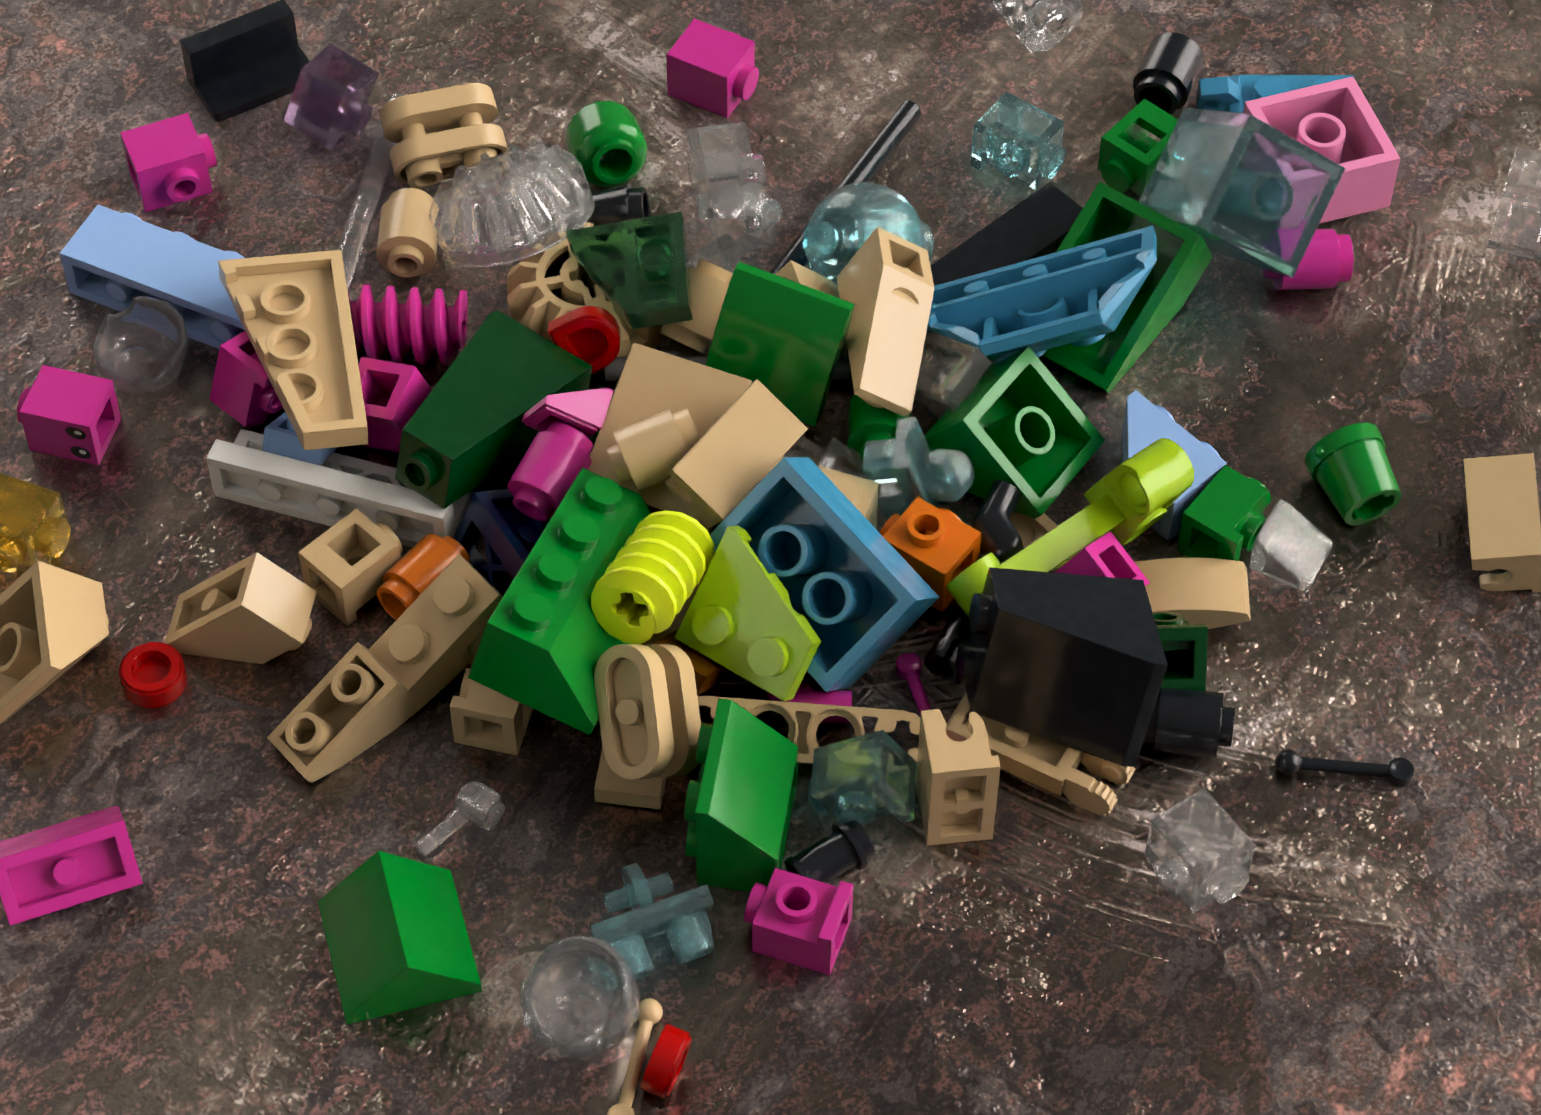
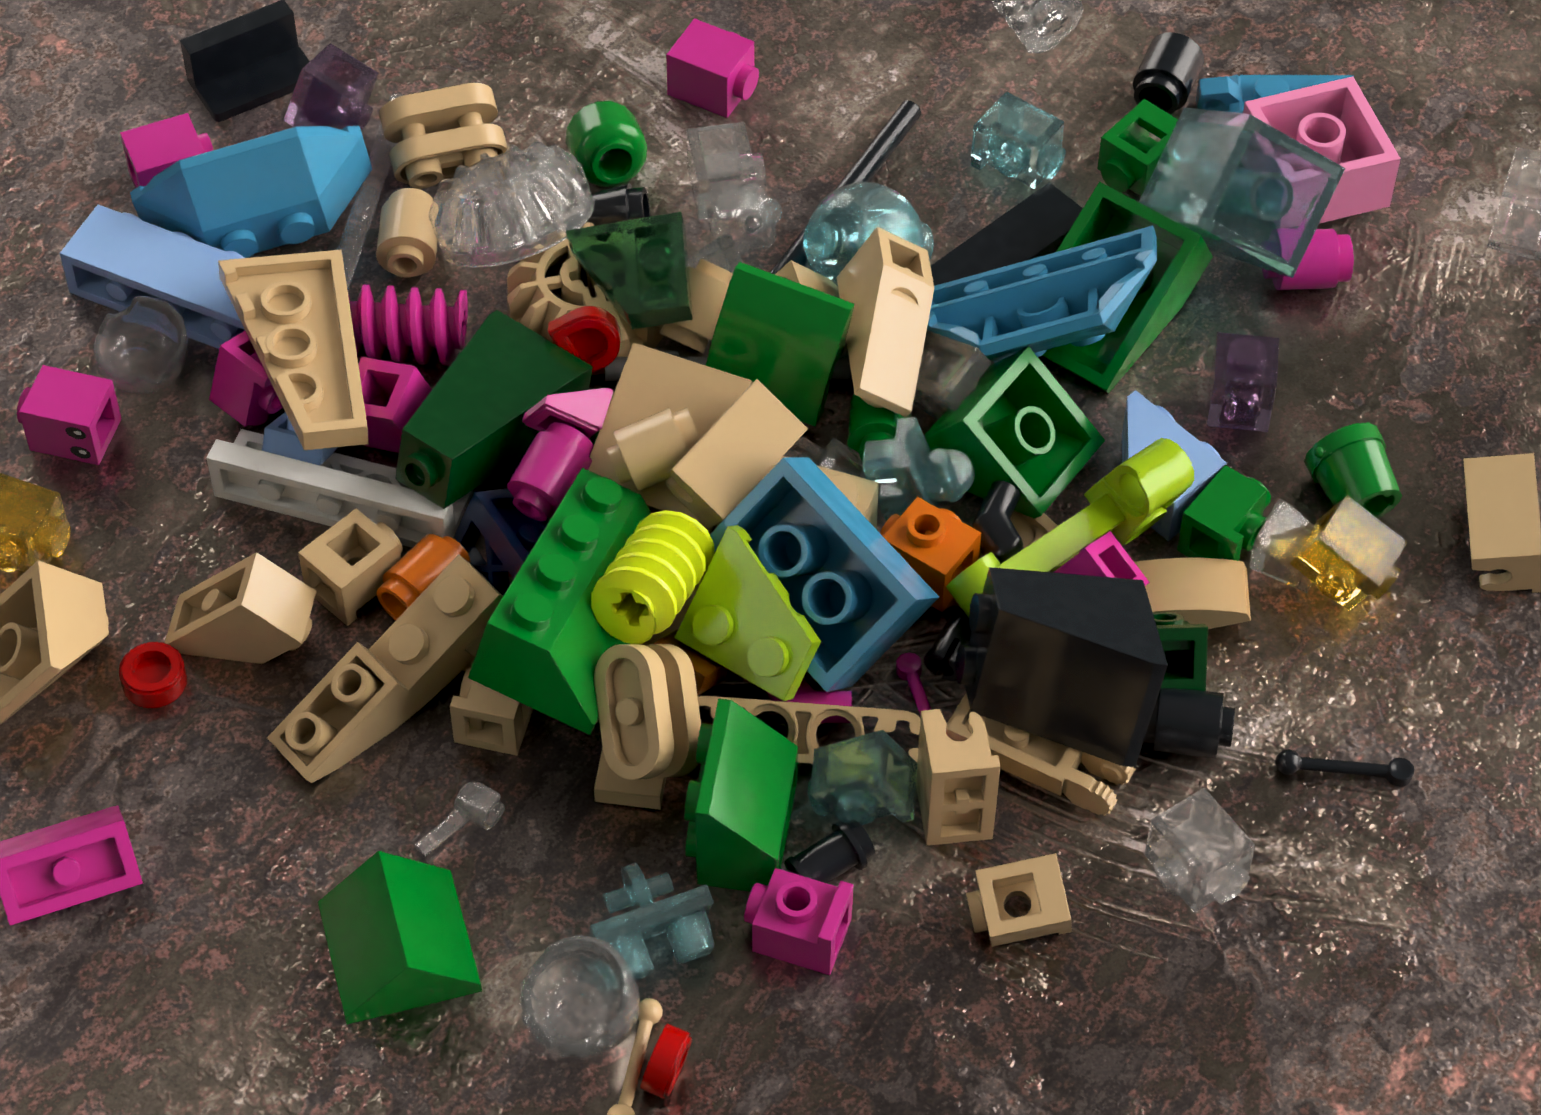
(260, 189): none -> dark azure wedge
(1032, 878): none -> tan brick
(1242, 382): none -> clear purple brick
(1350, 554): none -> clear yellow brick

